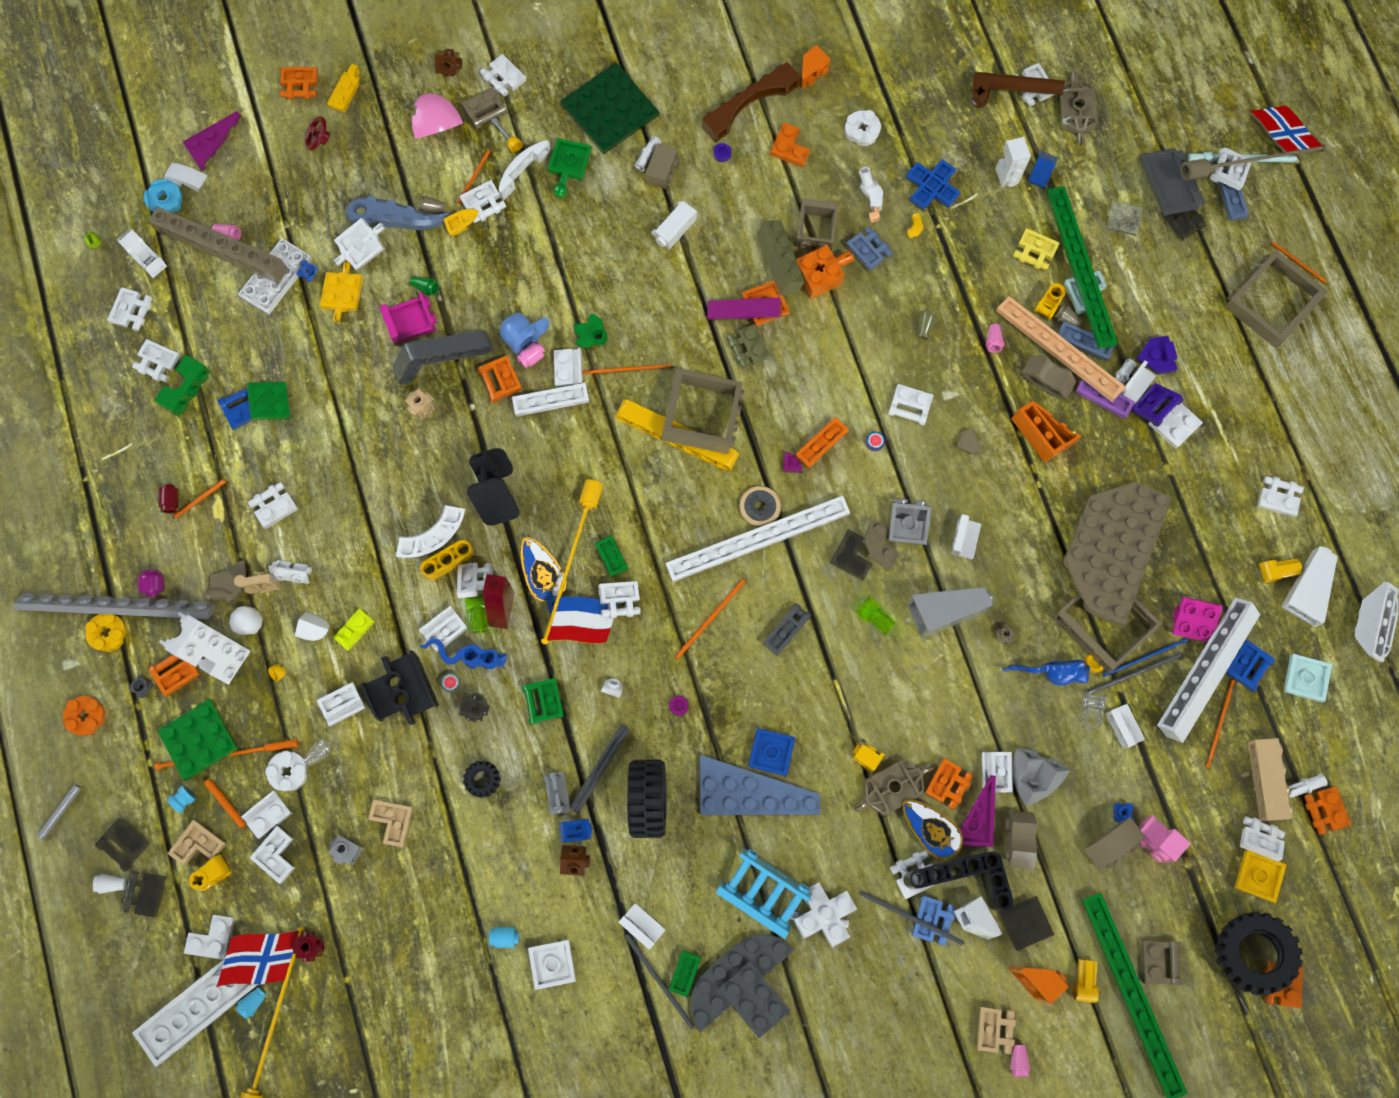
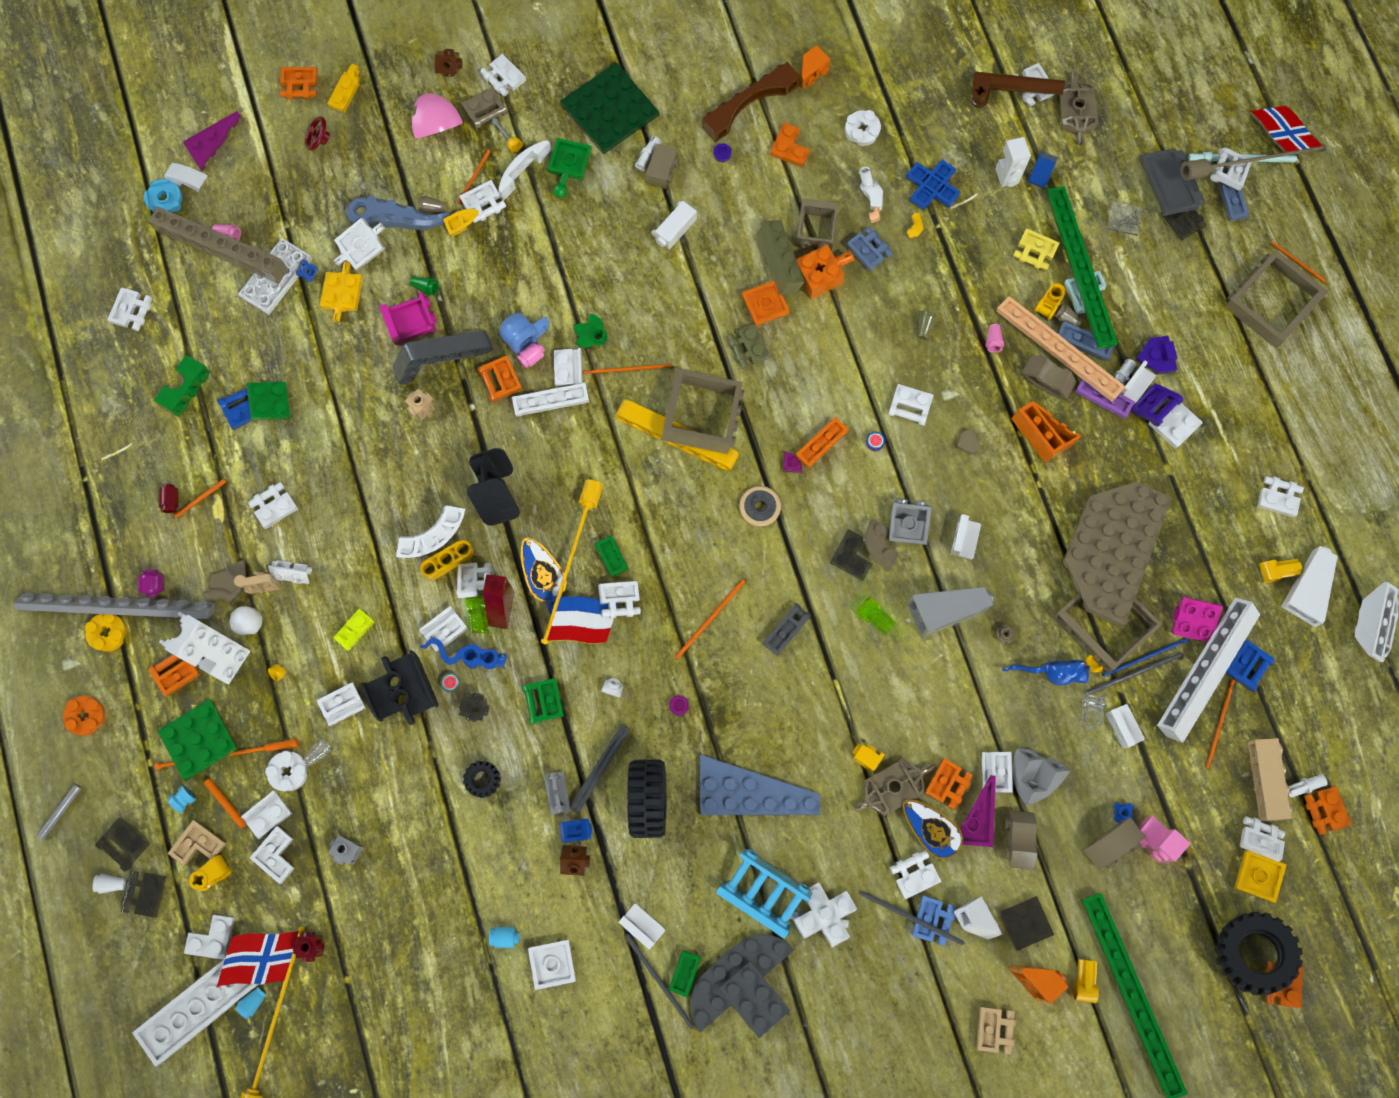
(96, 240): lime hinge -> none
(135, 686): dark grey plate -> none
(141, 253): white arch -> none
(158, 355): white plate -> none
(311, 627): white brick -> none
(397, 821): tan plate -> none
(744, 309): magenta tile -> none
(757, 538): white plate -> none
(771, 752): blue plate -> none
(962, 870): black beam -> none
(1019, 1062): bright pink cone -> none
(1154, 962): dark tan plate -> none
(1307, 678): light aqua plate -> none

